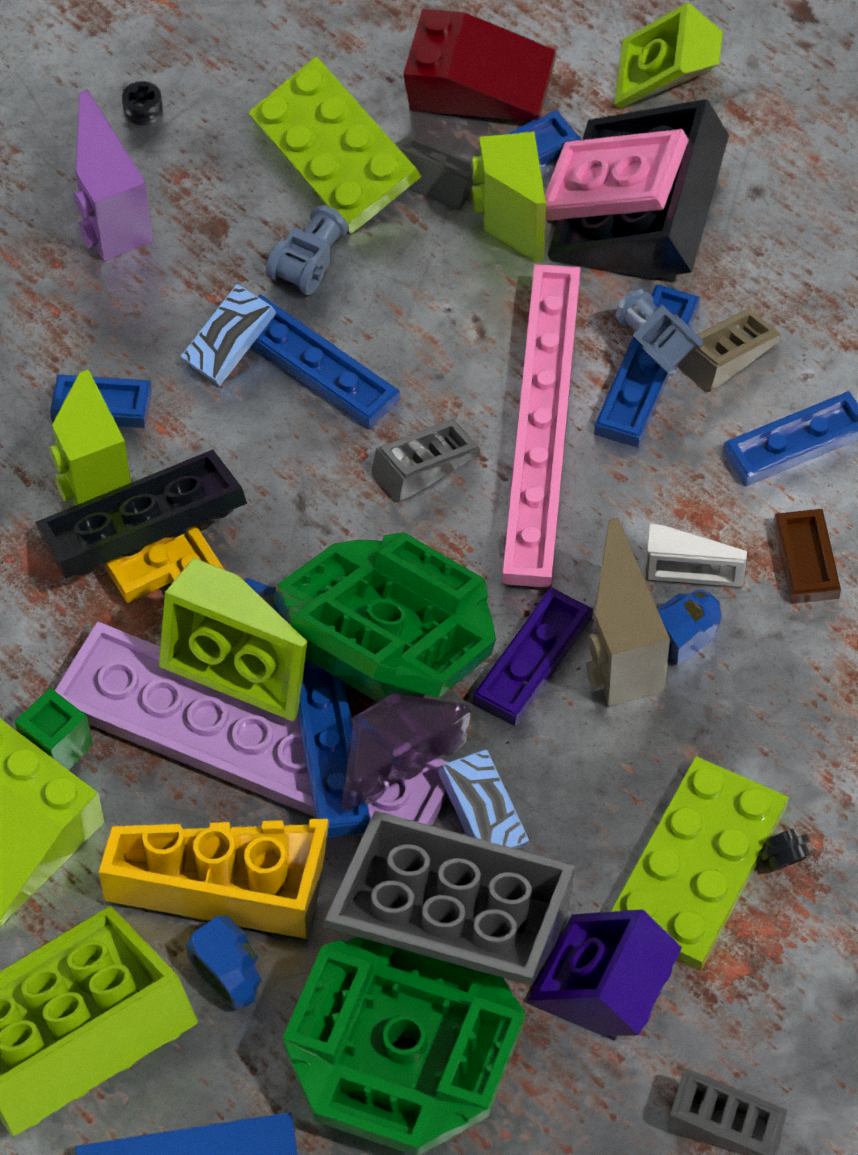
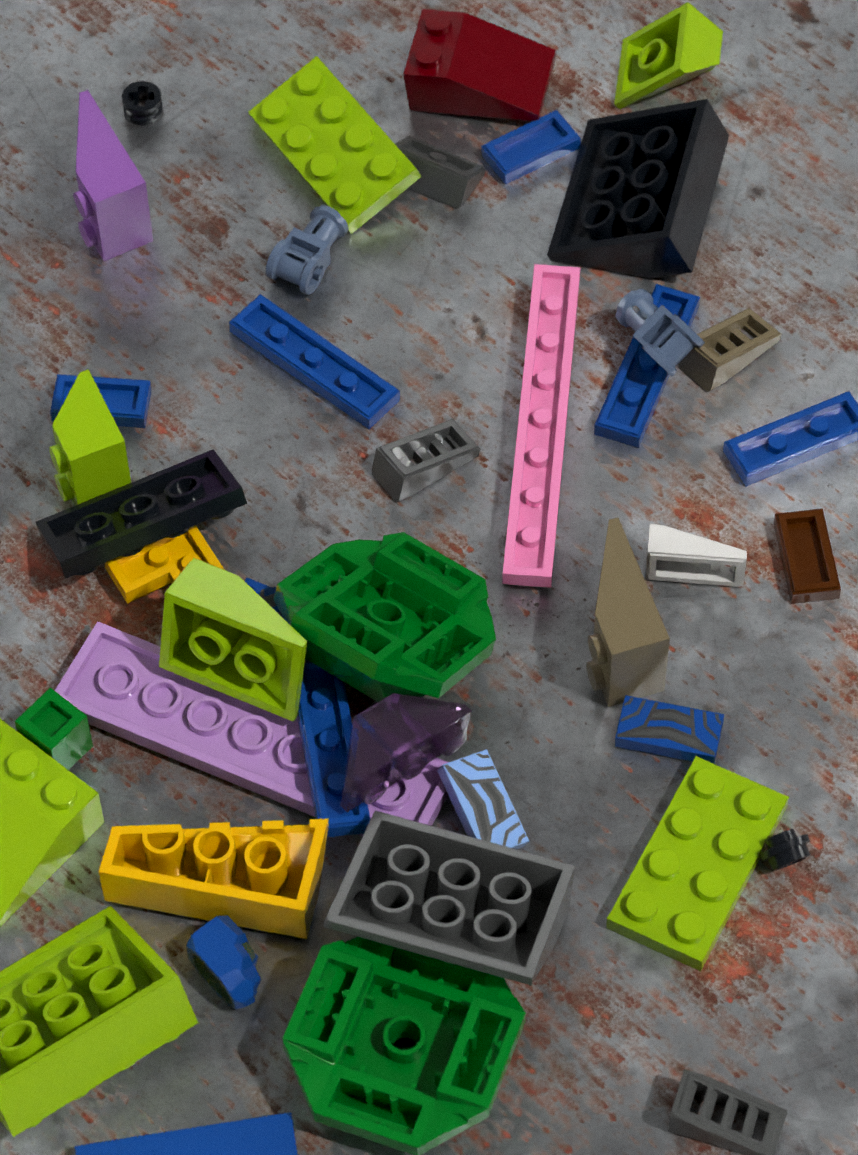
(228, 334): light blue tile -> none
(511, 192): lime slope -> none
(532, 656): dark purple tile -> none
(607, 972): dark purple slope -> none
(614, 175): bright pink tile -> none
(668, 729): none -> blue tile
(690, 623): blue rock -> none

